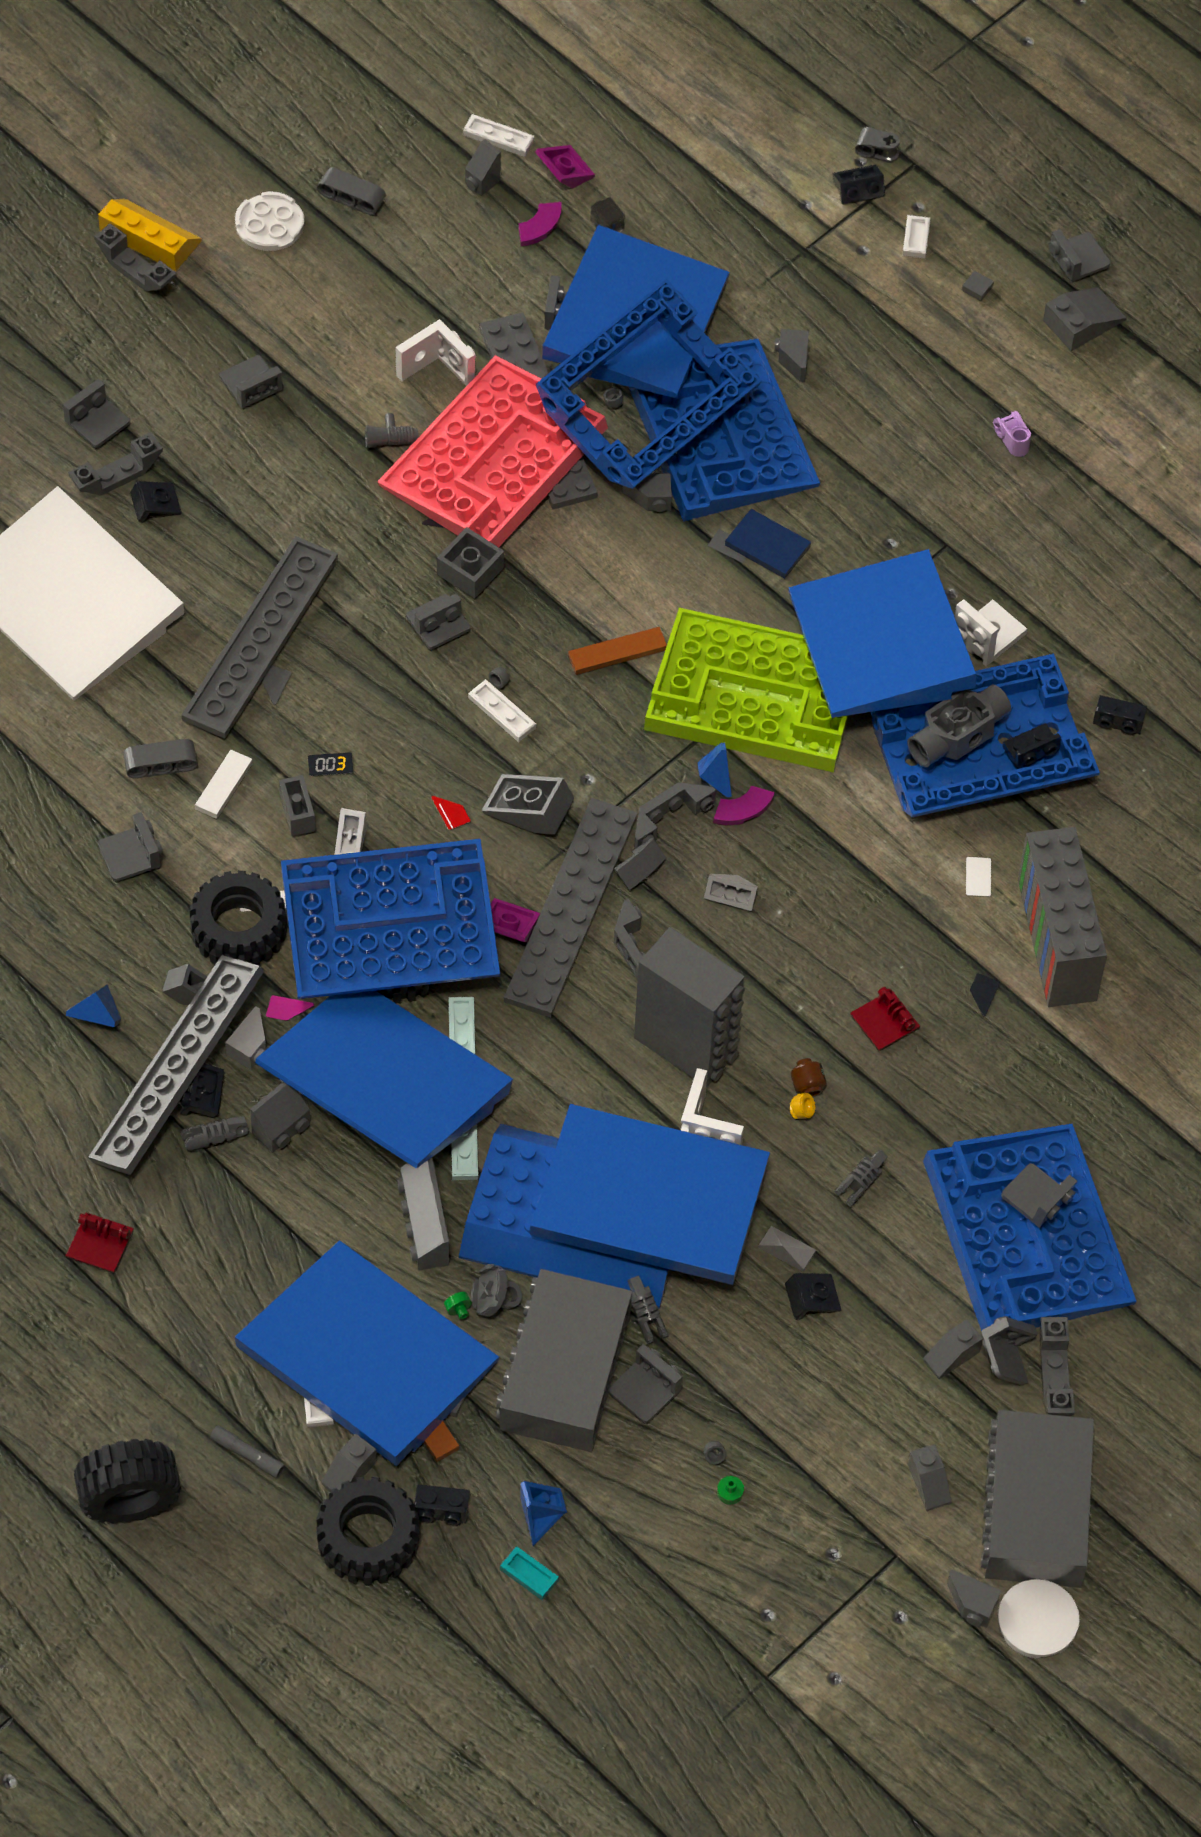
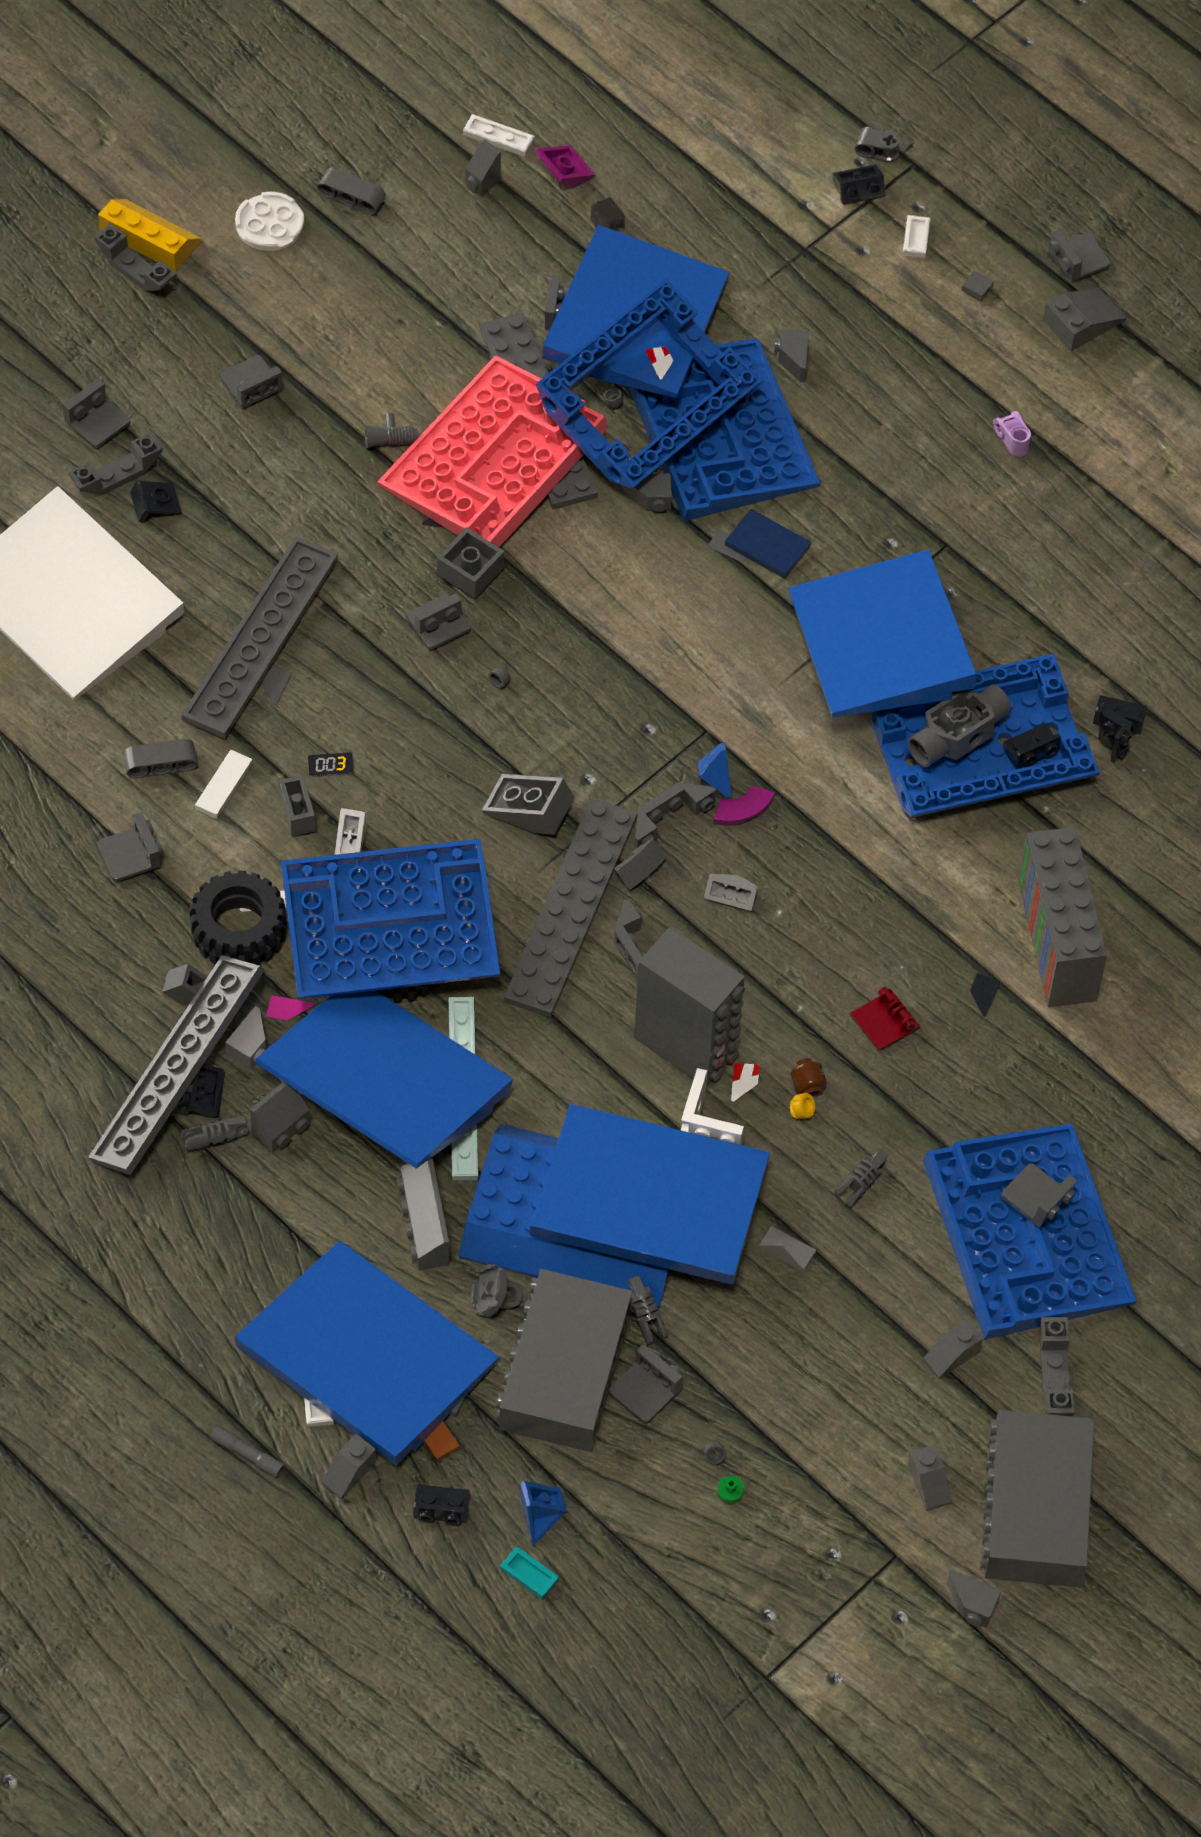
(97, 1008): blue slope -> none
(99, 1242): dark red hinge -> none
(127, 1481): black tyre -> none
(367, 1562): black tyre -> none
(435, 343): white bracket -> none
(451, 813): red sticker -> none
(458, 1304): green tile -> none
(502, 710): white tile -> none
(513, 920): magenta slope -> none
(541, 224): magenta tile -> none
(617, 650): dark orange tile -> none
(660, 360): none -> white sticker
(744, 690): lime slope -> none
(744, 1078): none -> white sticker
(812, 1293): black piece -> none
(978, 876): white sticker -> none
(981, 629): white bracket -> none
(1001, 1344): dark grey bracket -> none
(1038, 1618): white tile -> none
(1115, 733): none -> black bracket

